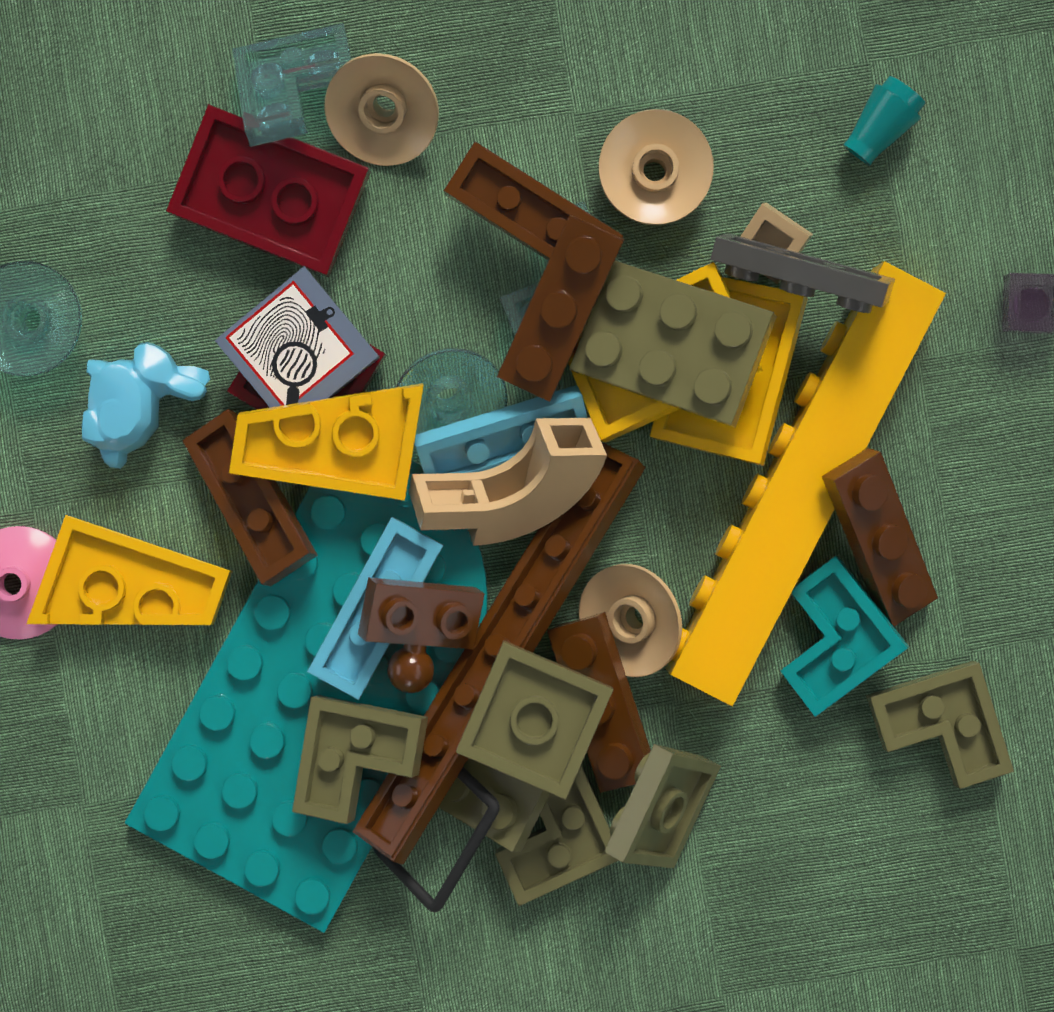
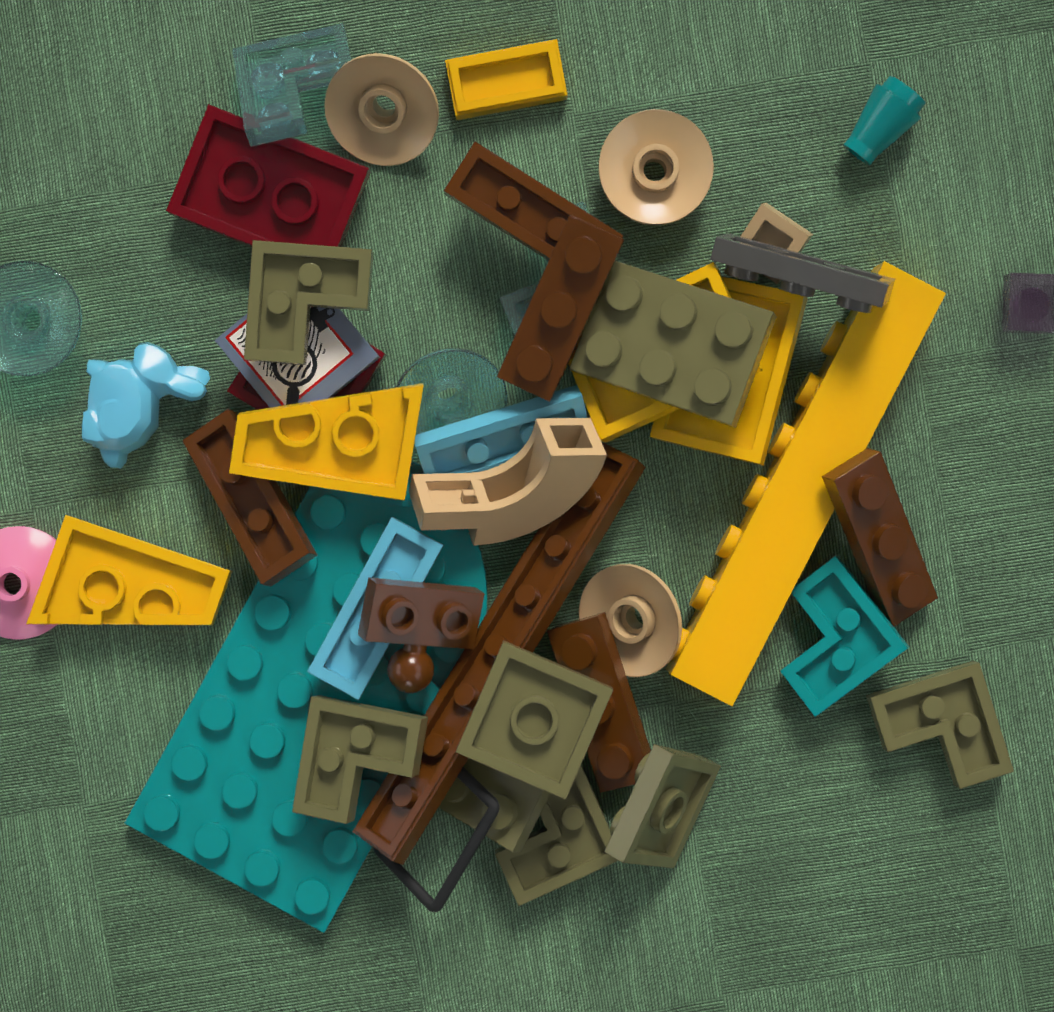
(290, 281): none -> olive plate
(506, 79): none -> yellow tile

